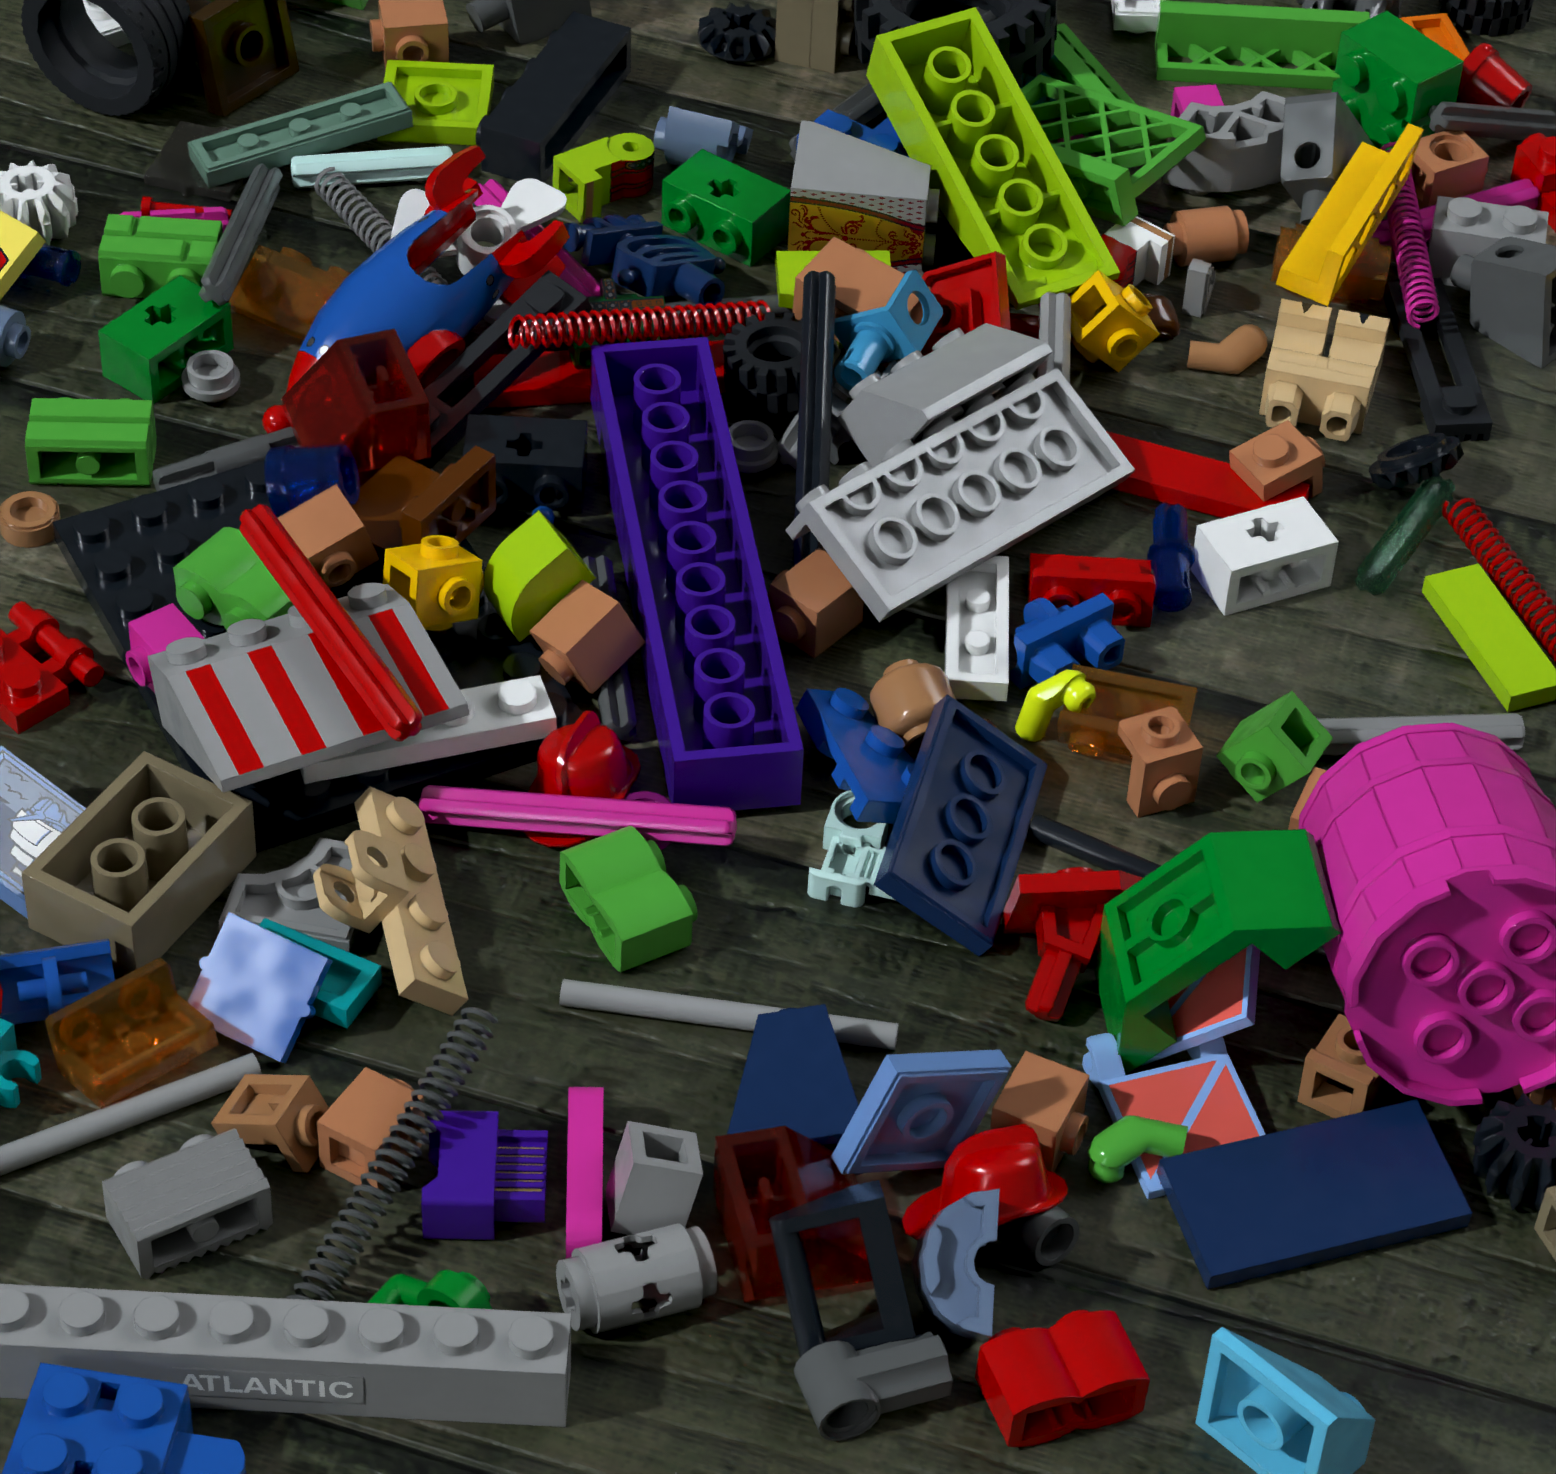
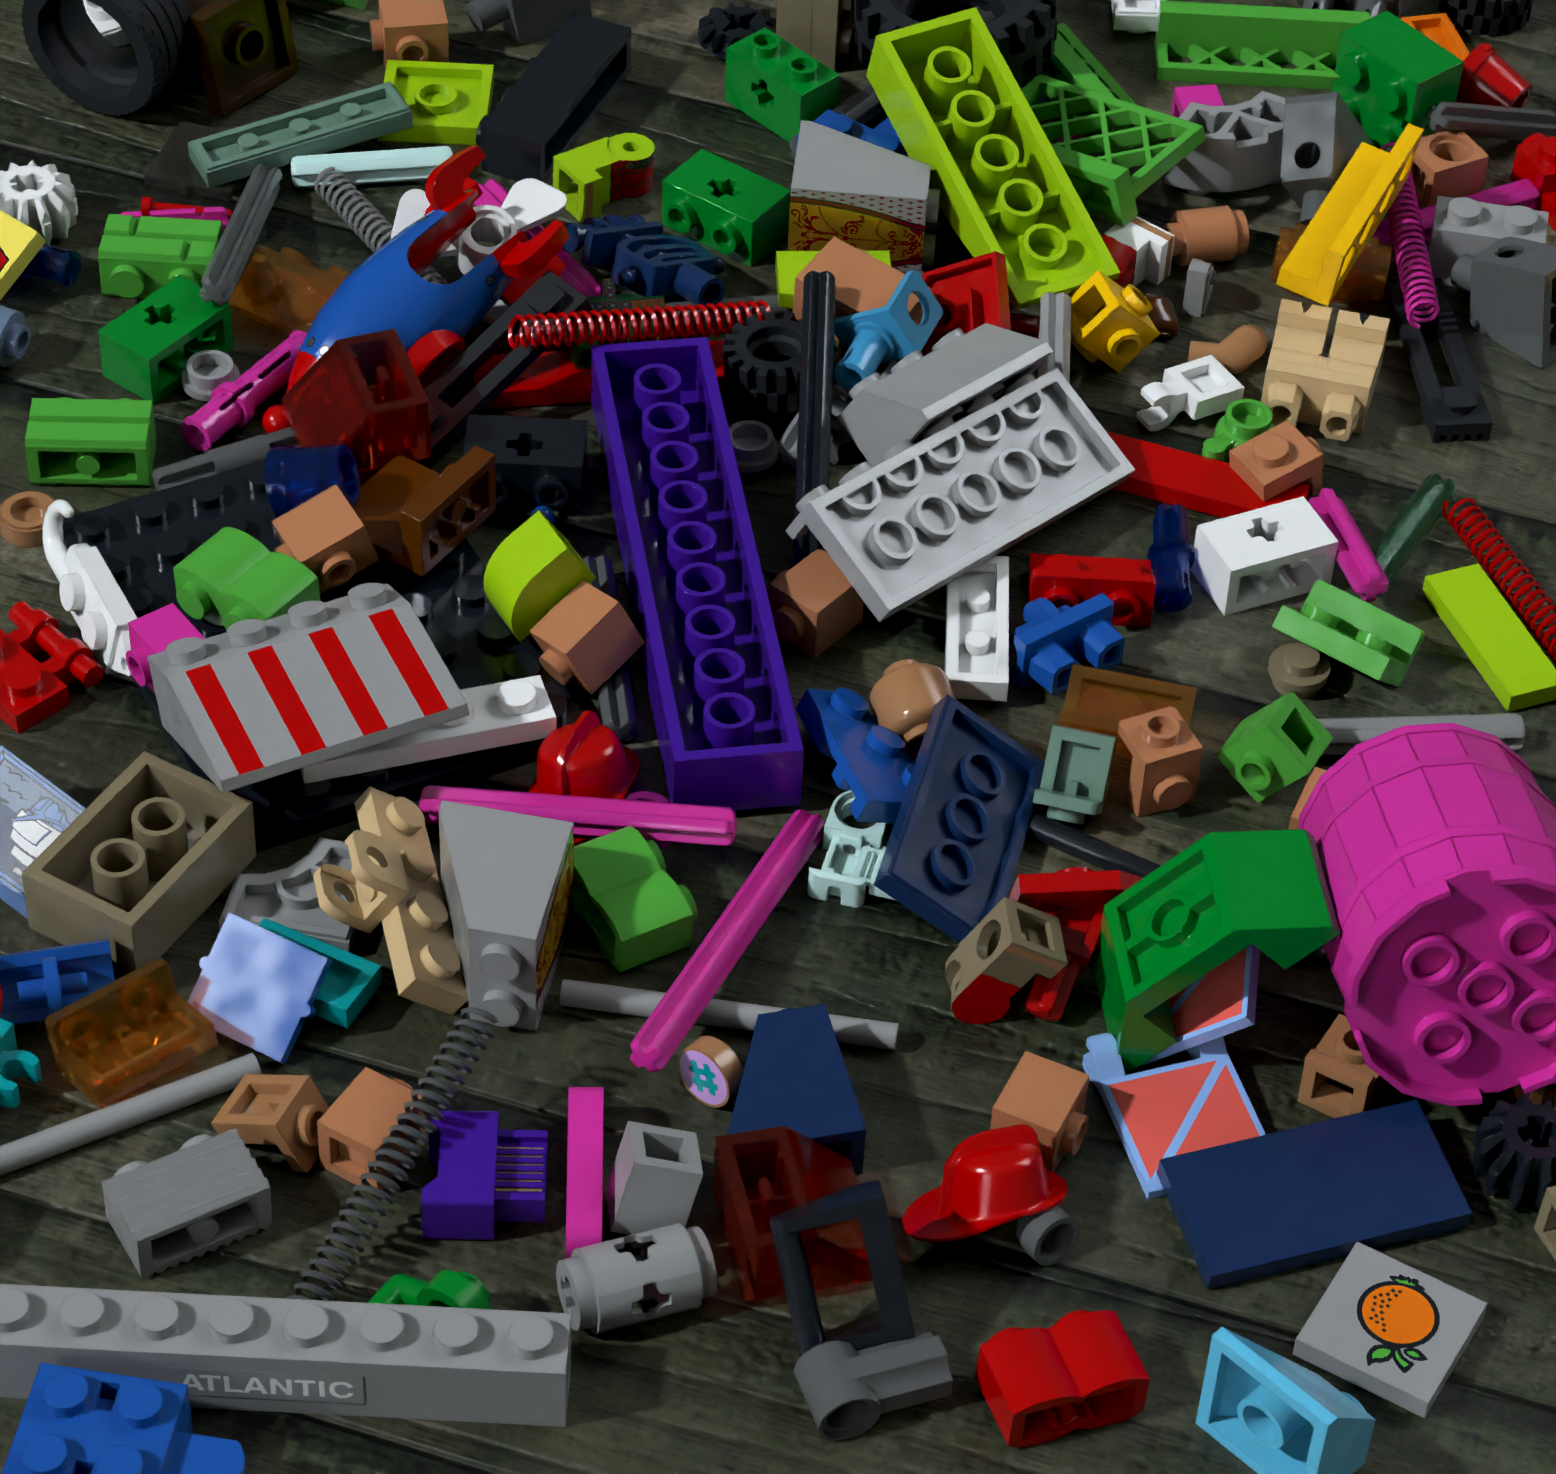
(89, 592): none -> white plate
(235, 402): none -> dark pink pin
(331, 623): red axle -> none
(437, 580): yellow brick -> none
(506, 905): none -> light grey slope
(688, 132): sand blue cylinder -> none
(710, 1071): none -> tile
(726, 942): none -> dark pink axle
(778, 83): none -> green brick
(920, 1110): medium blue tile -> none
(946, 1270): sand blue cylinder -> none
(1001, 958): none -> dark tan leg
(1047, 696): neon yellow arm -> none
(1076, 773): none -> sand green bracket
(1128, 1140): bright green arm -> none
(1196, 387): none -> white plate
(1241, 422): none -> bright green piece
(1298, 669): none -> dark tan plate
(1353, 551): none -> dark pink axle
(1353, 632): none -> bright green bracket
(1390, 1329): none -> light grey tile
(1415, 460): black gear -> none

